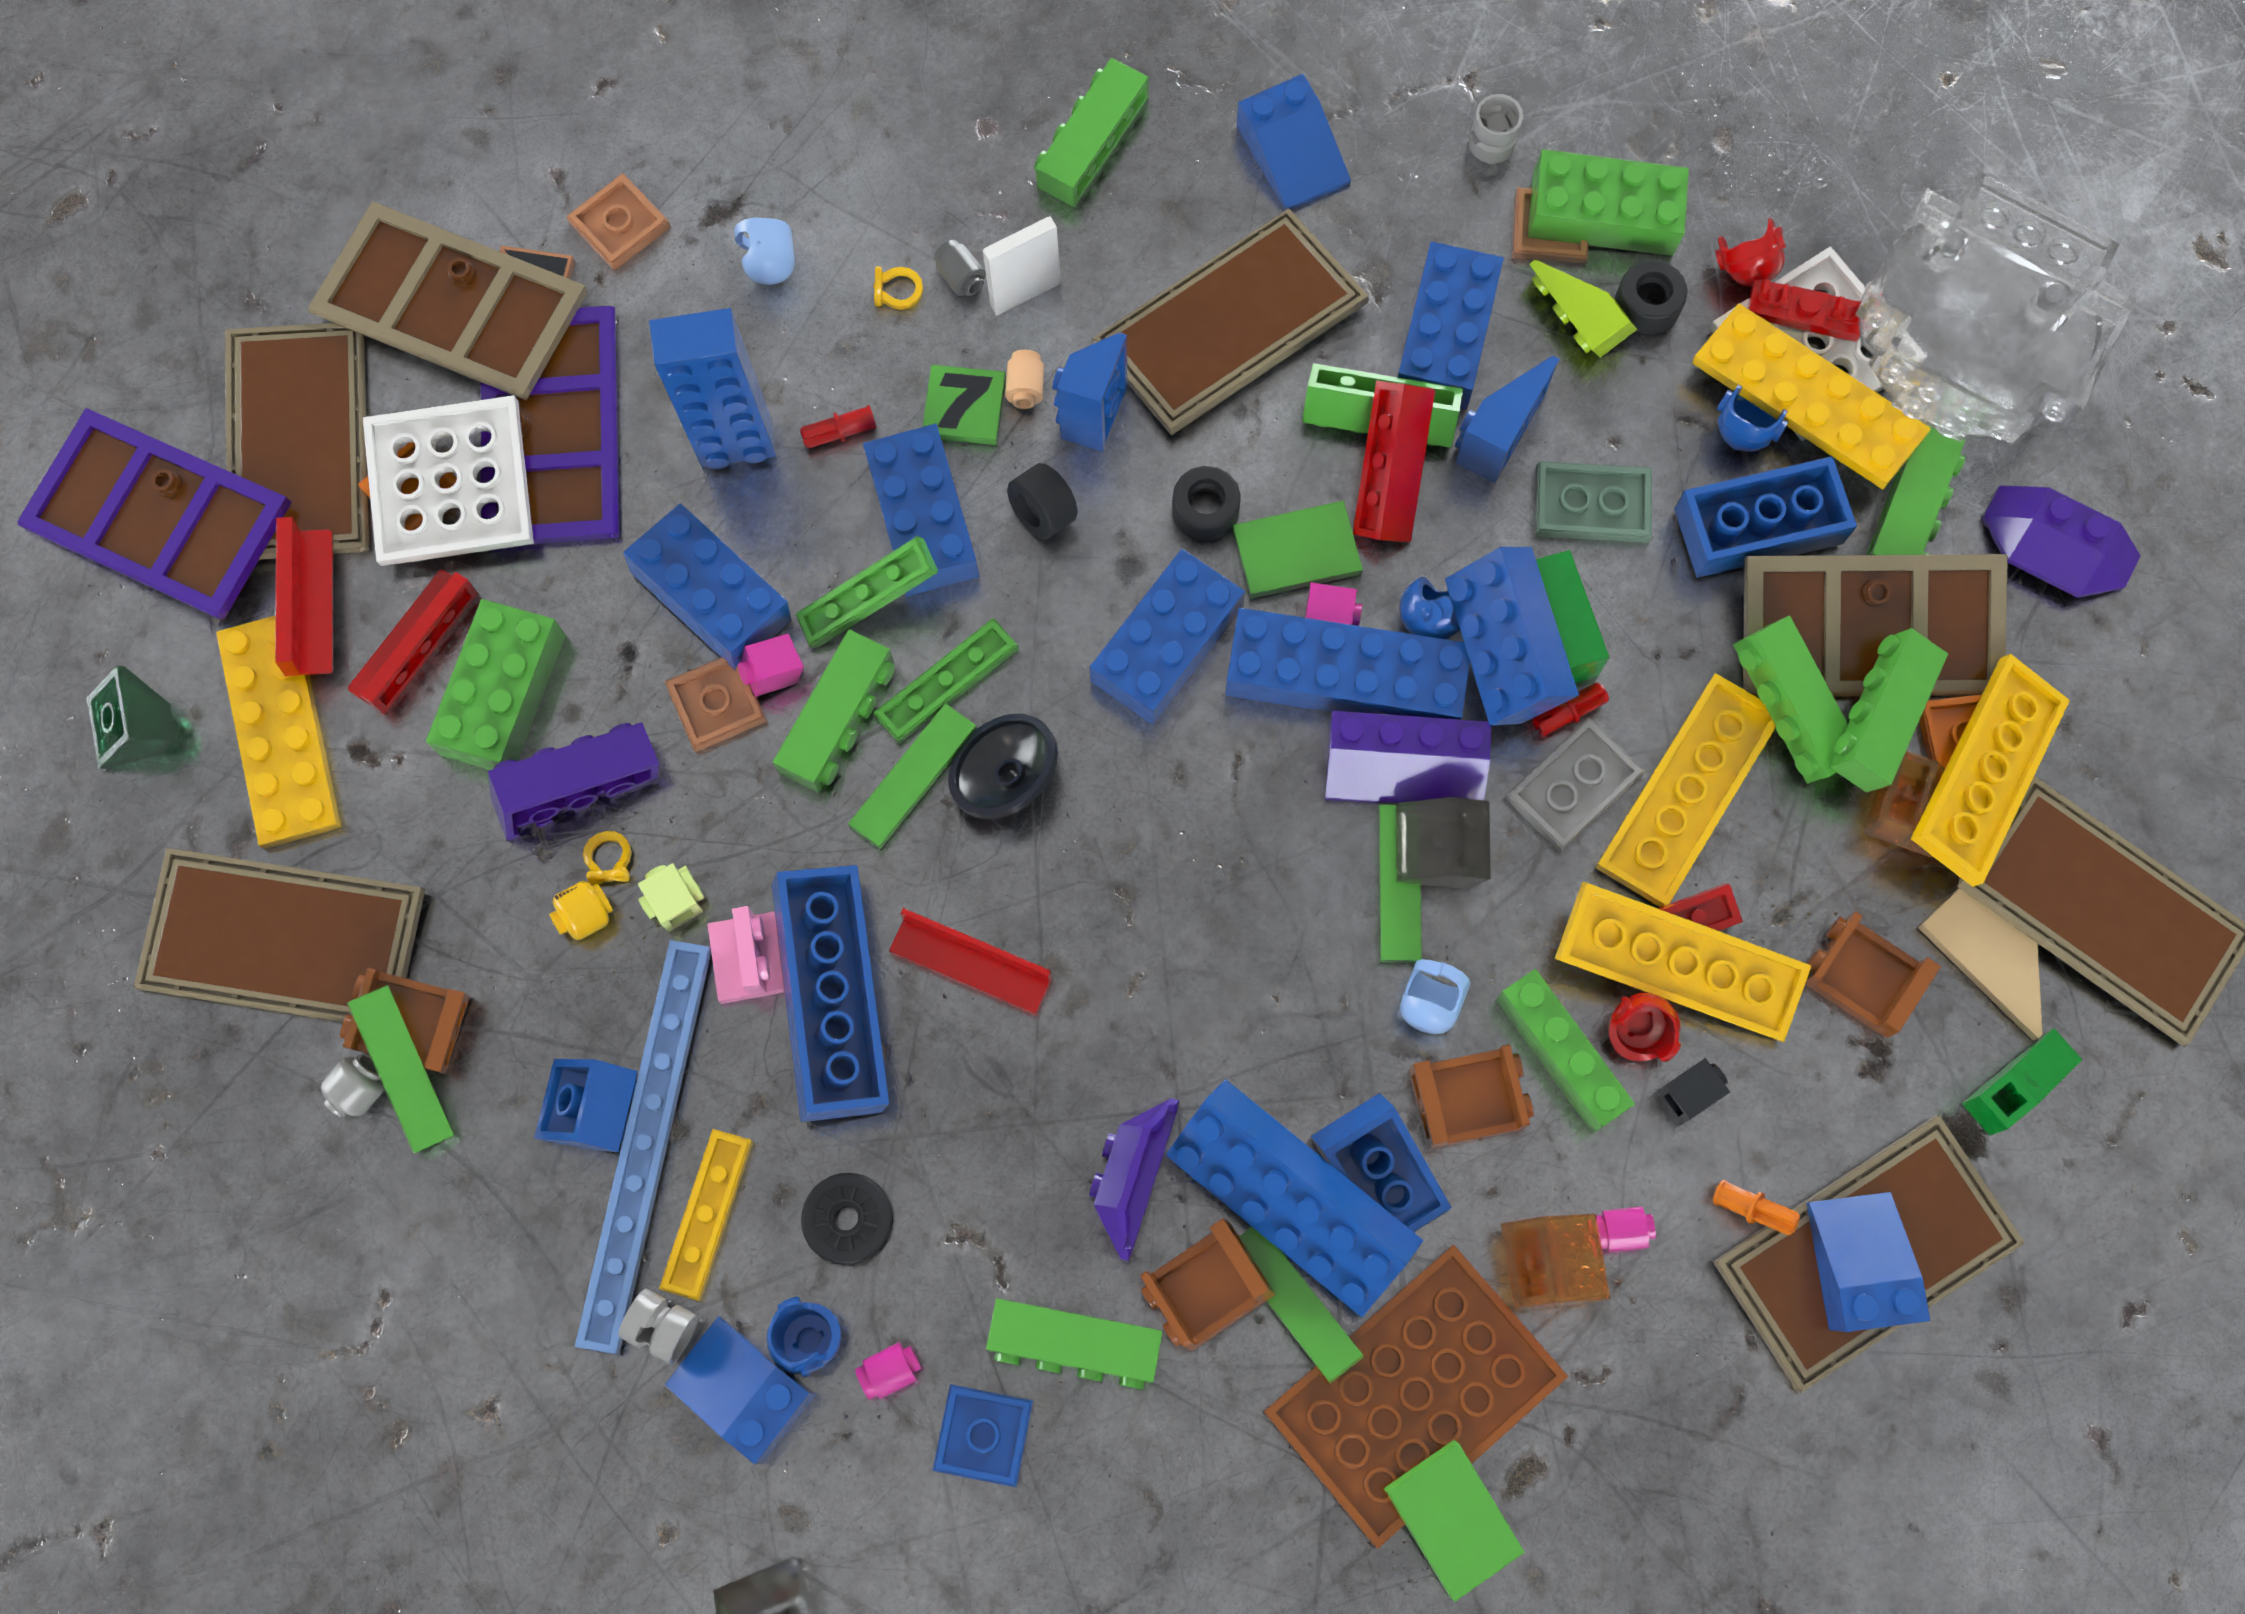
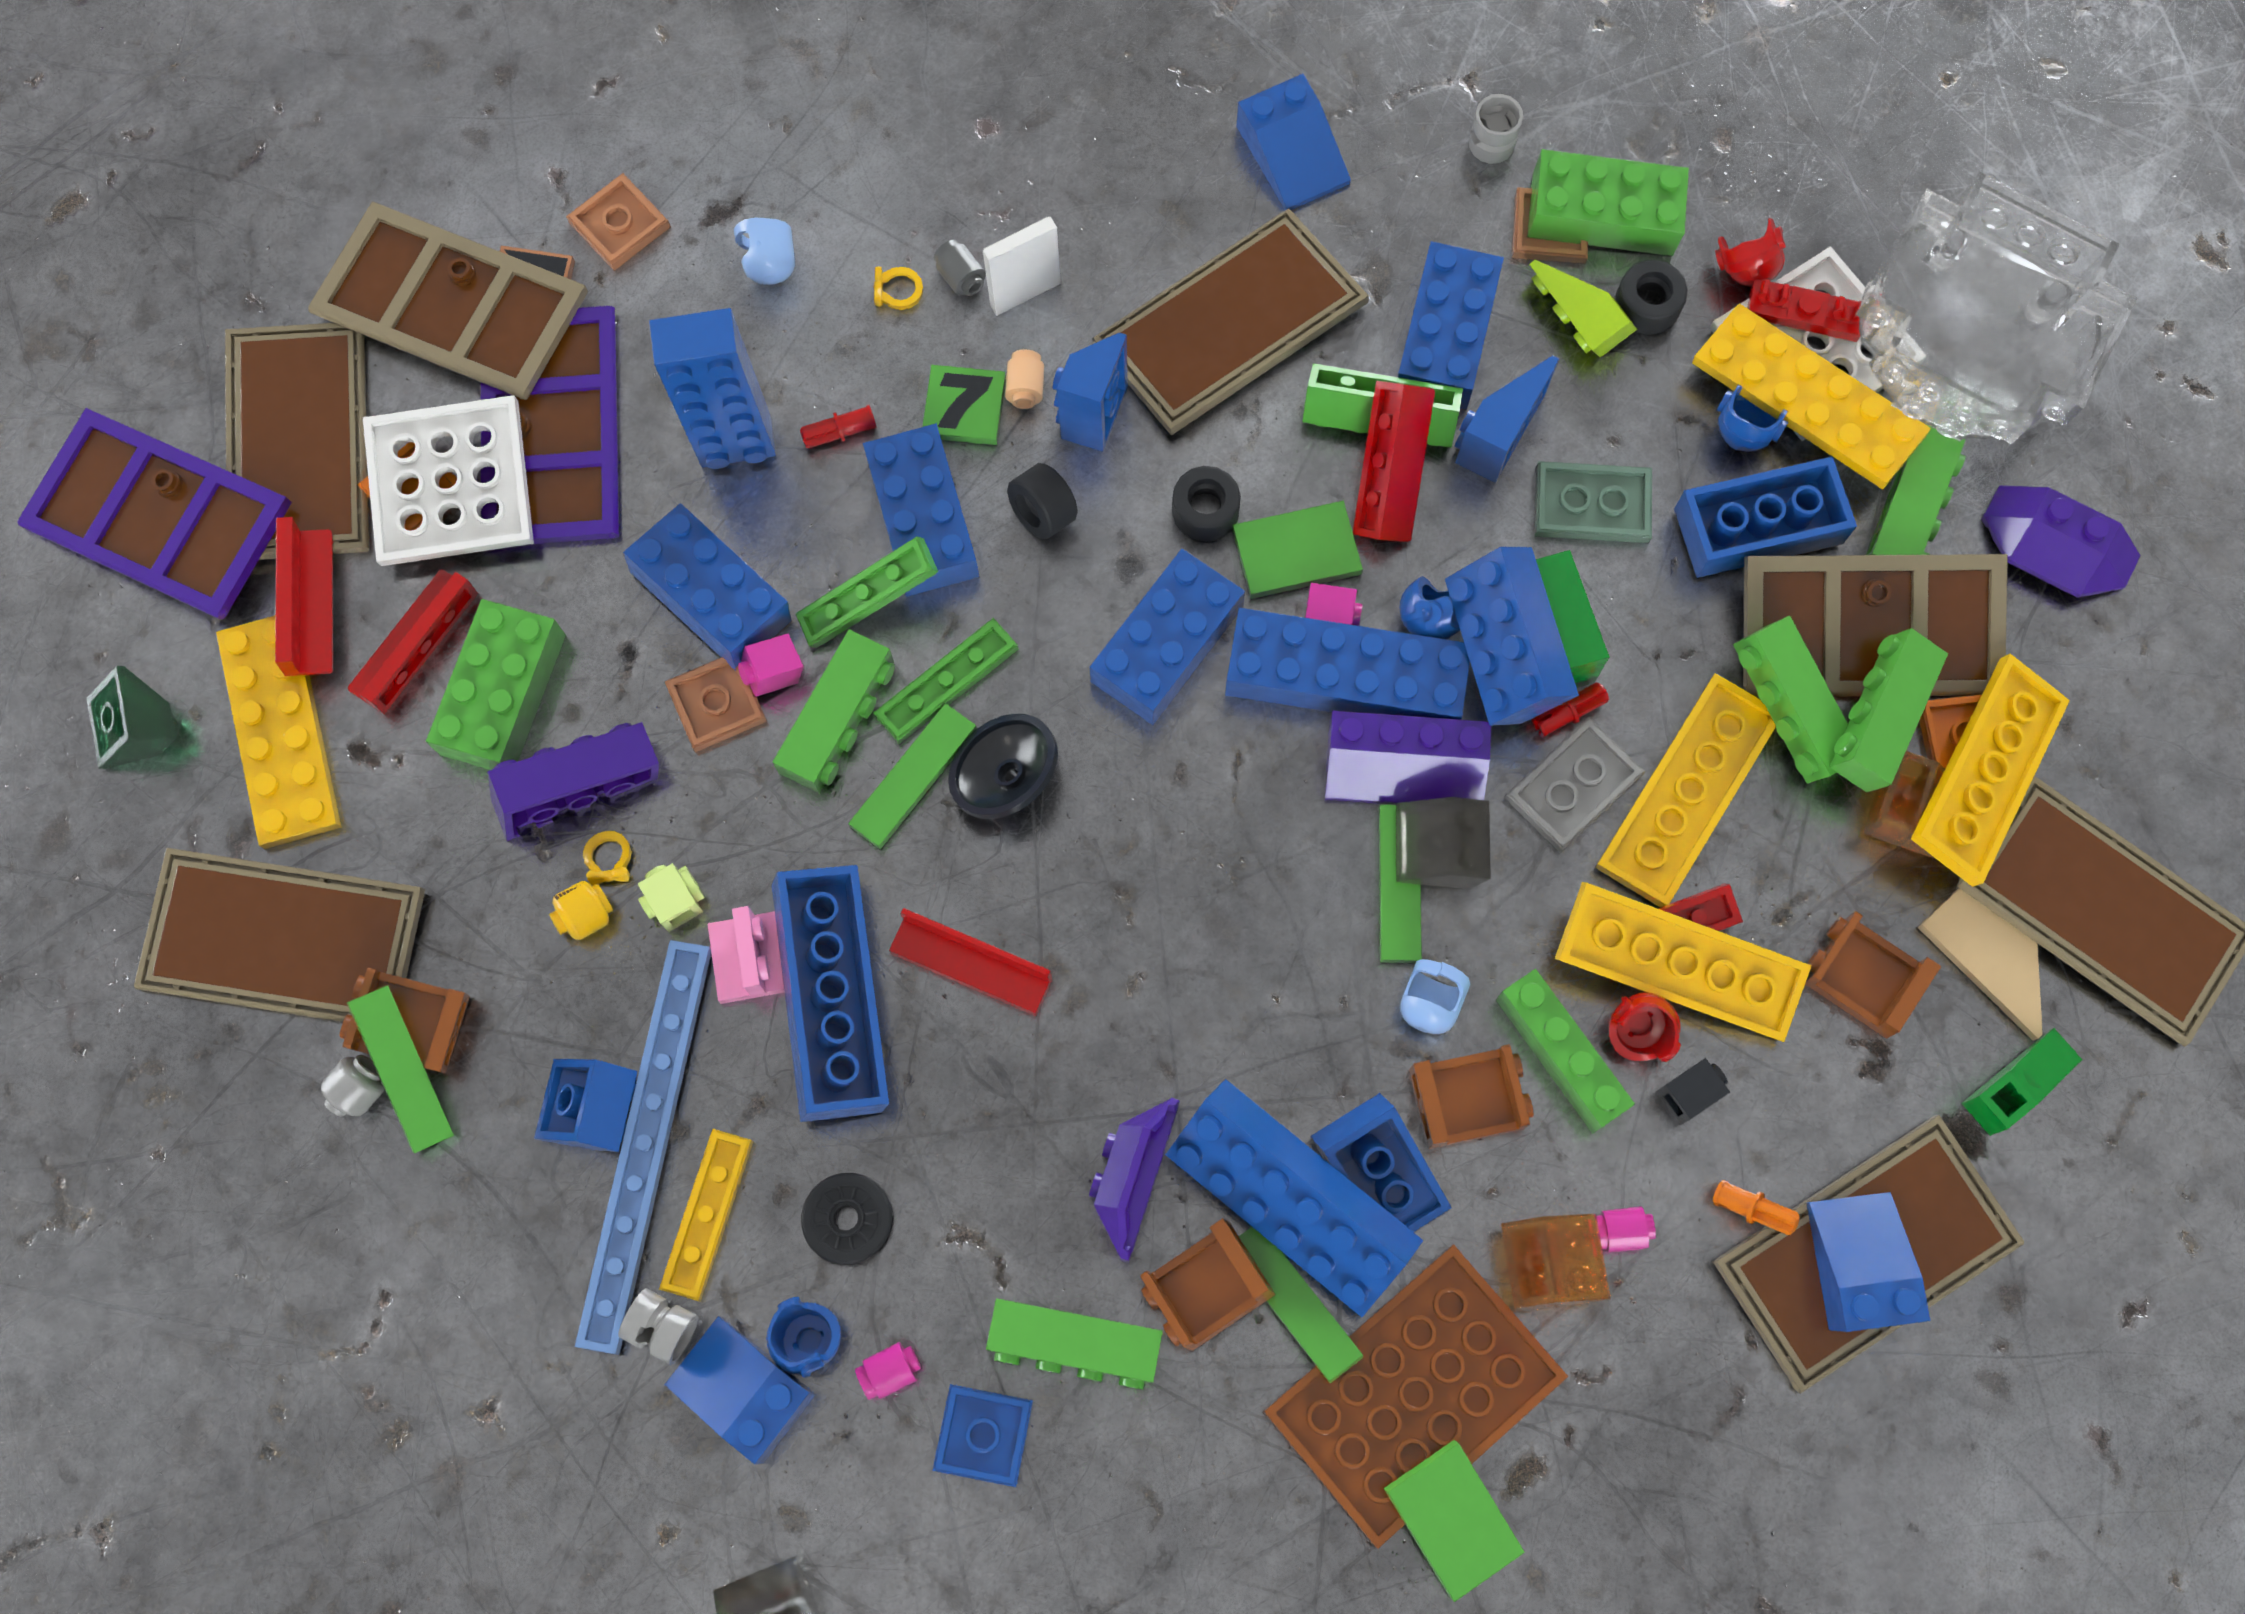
(1091, 131): bright green brick -> none

